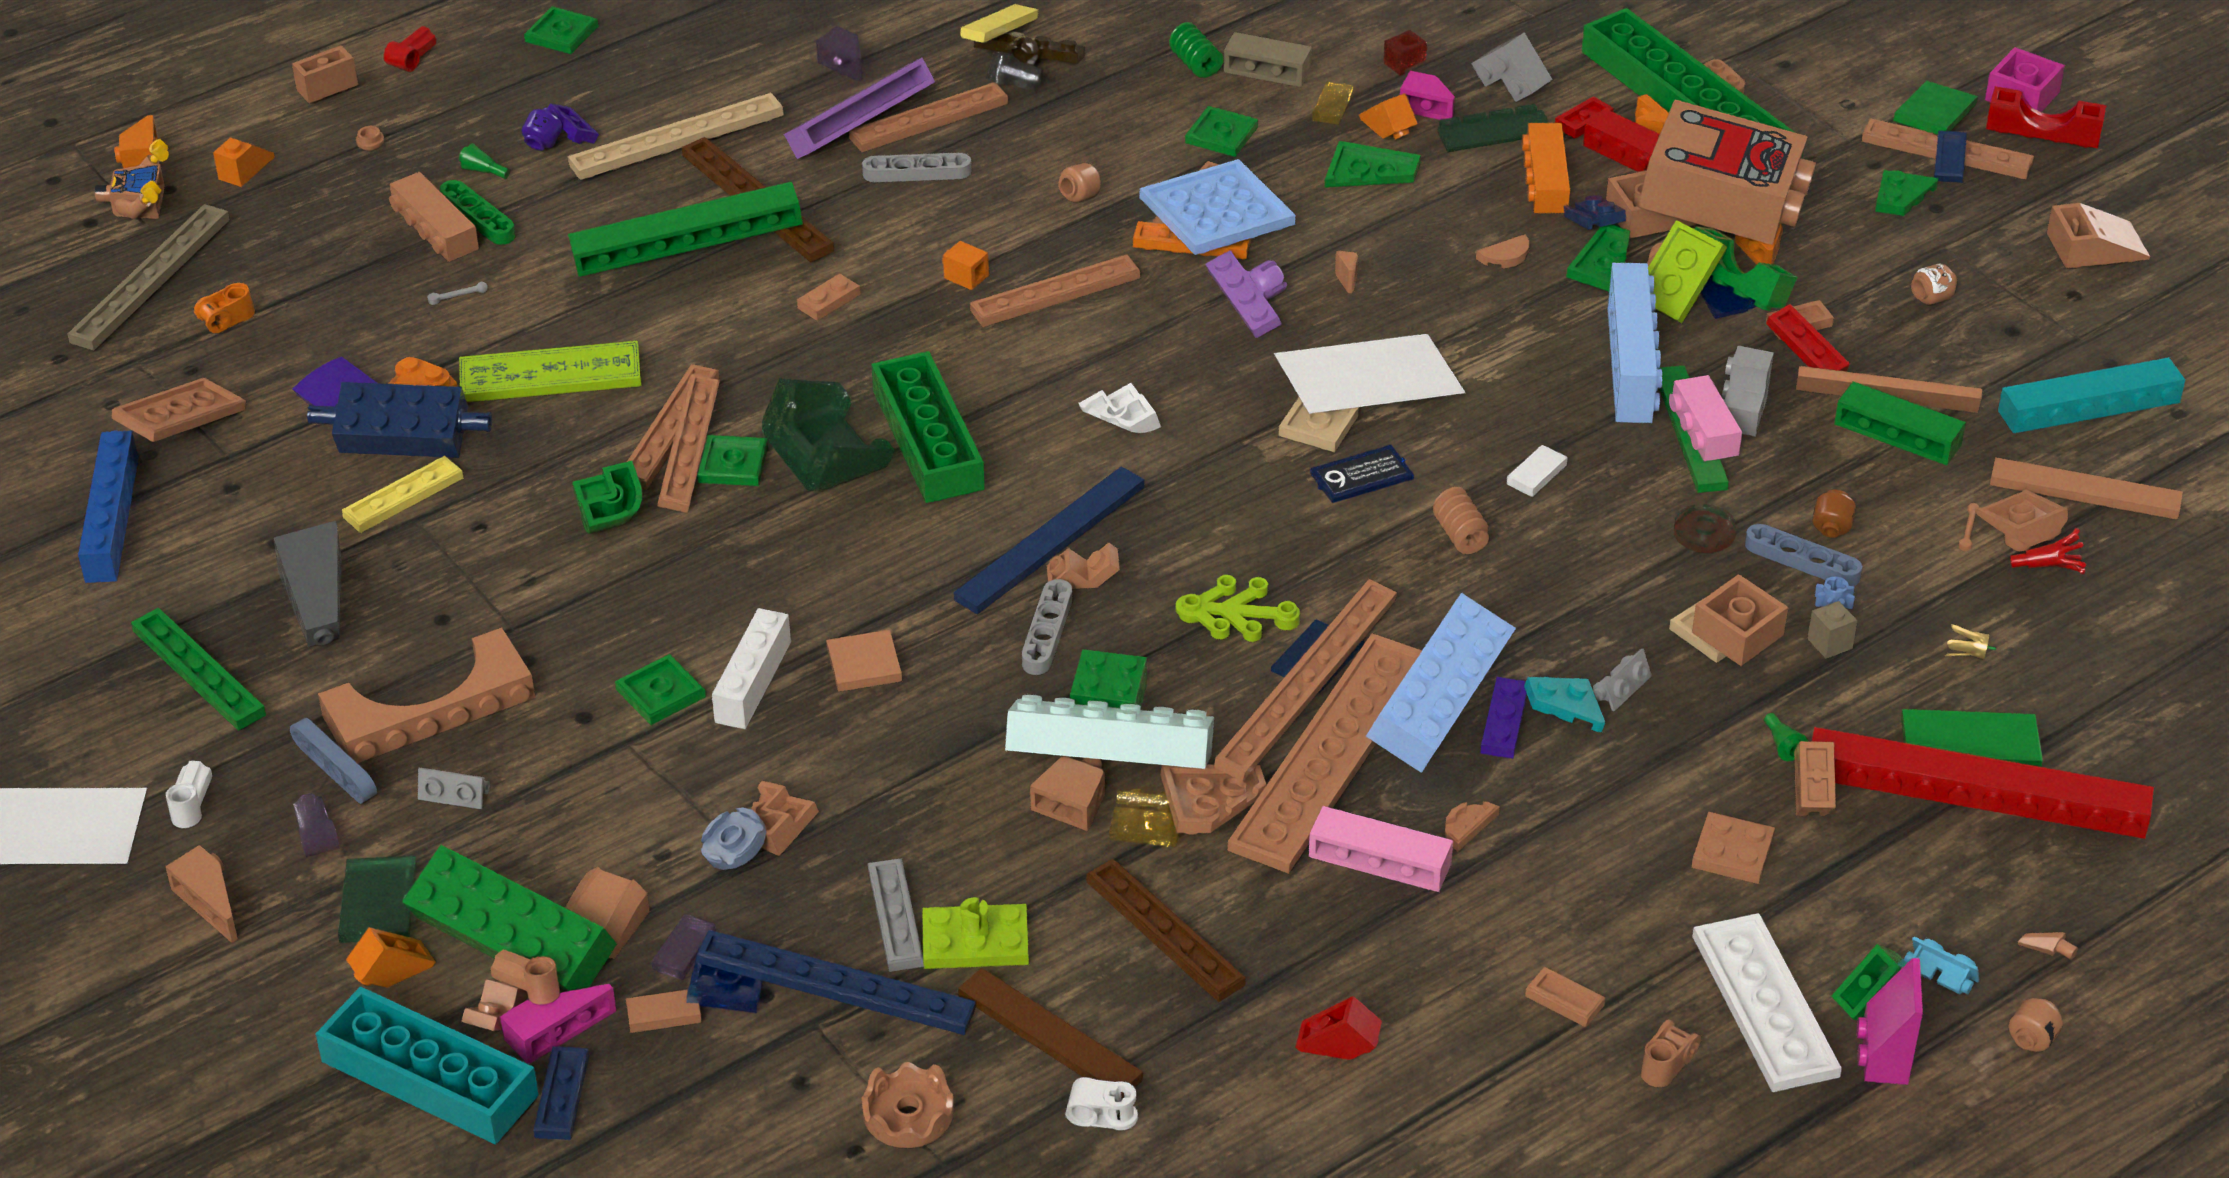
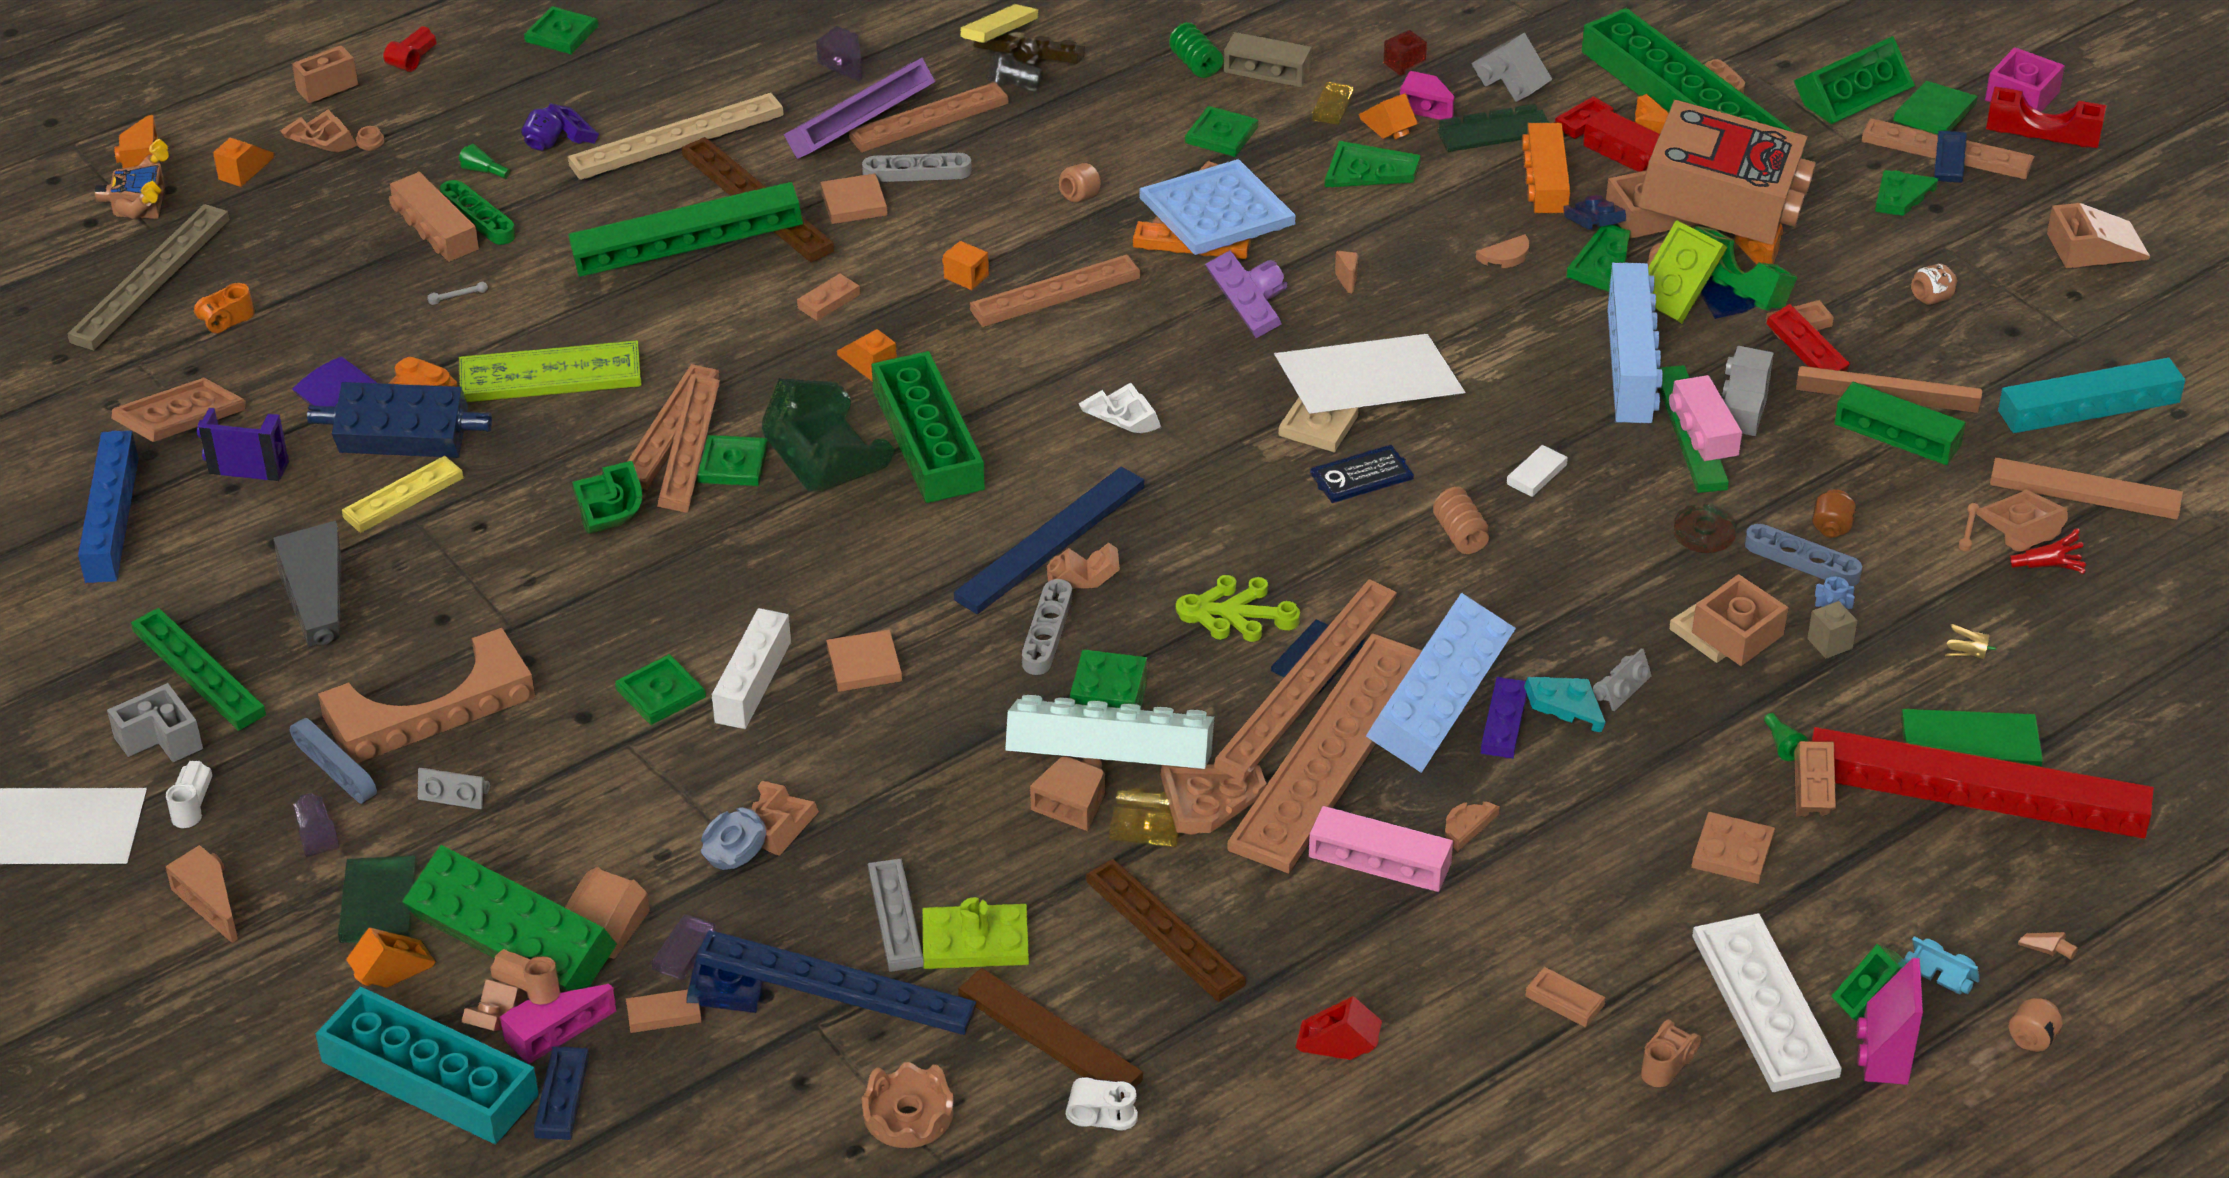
(153, 720): none -> light grey brick
(244, 450): none -> dark purple panel
(322, 132): none -> nougat slope
(853, 198): none -> nougat tile
(868, 350): none -> orange slope
(1855, 81): none -> green slope

